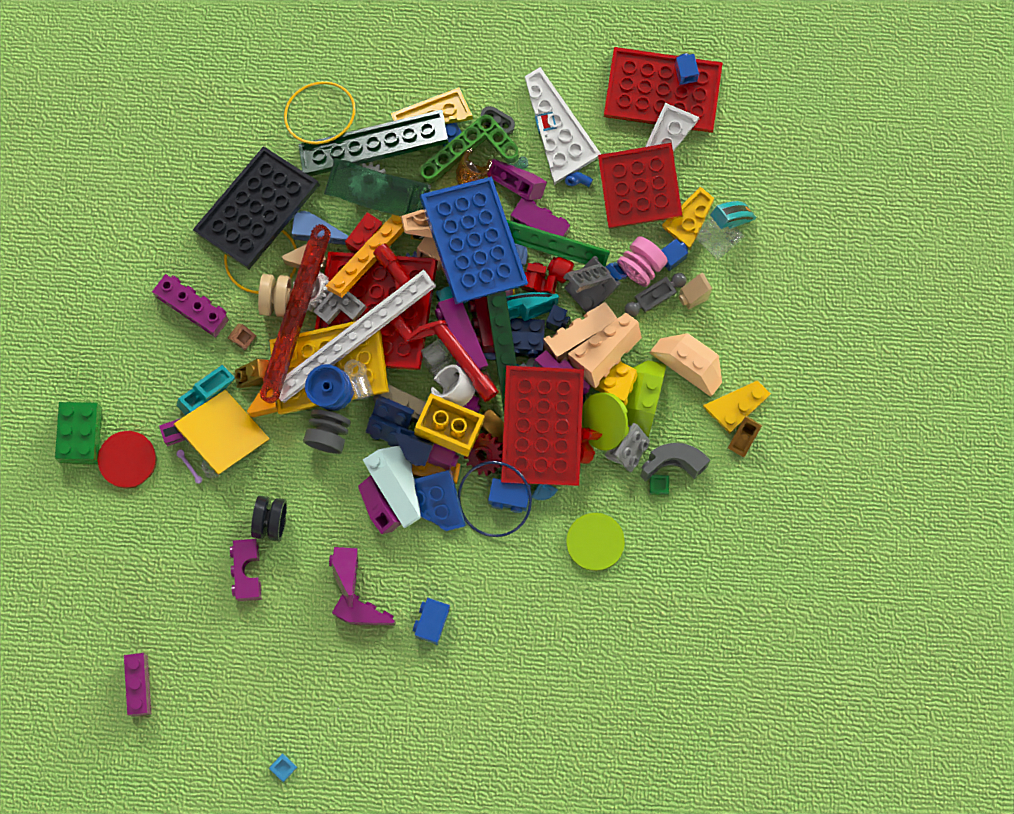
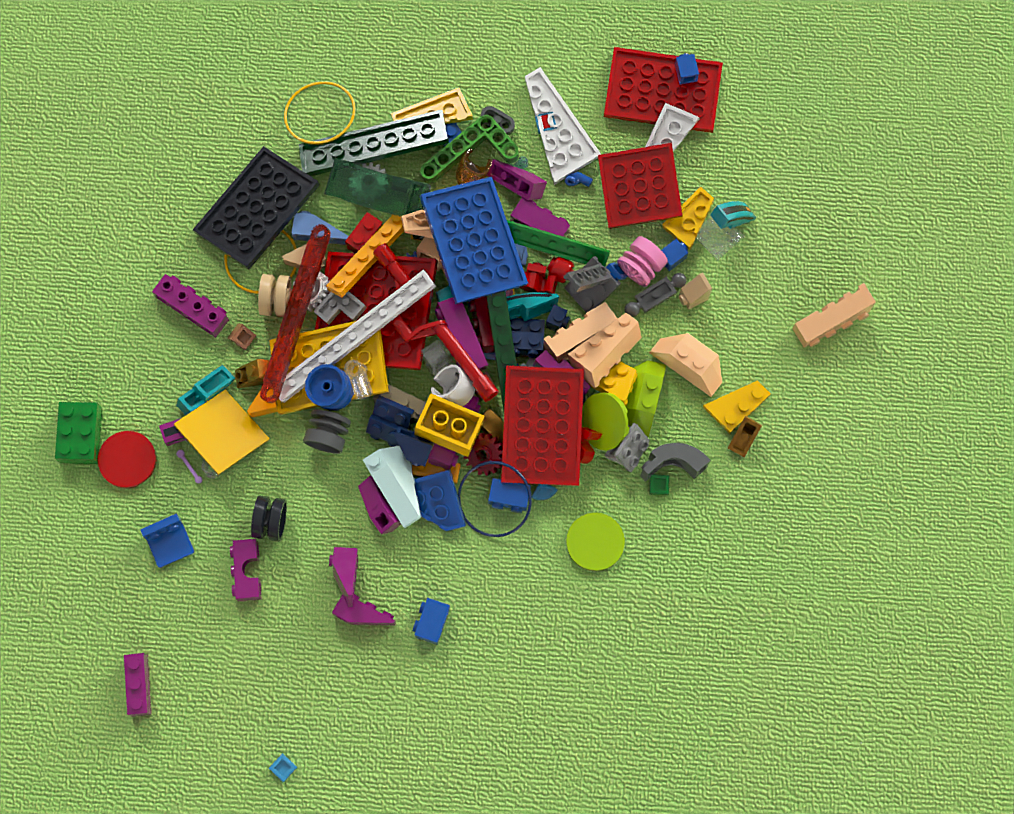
(168, 540): none -> blue bracket
(834, 317): none -> light nougat wedge

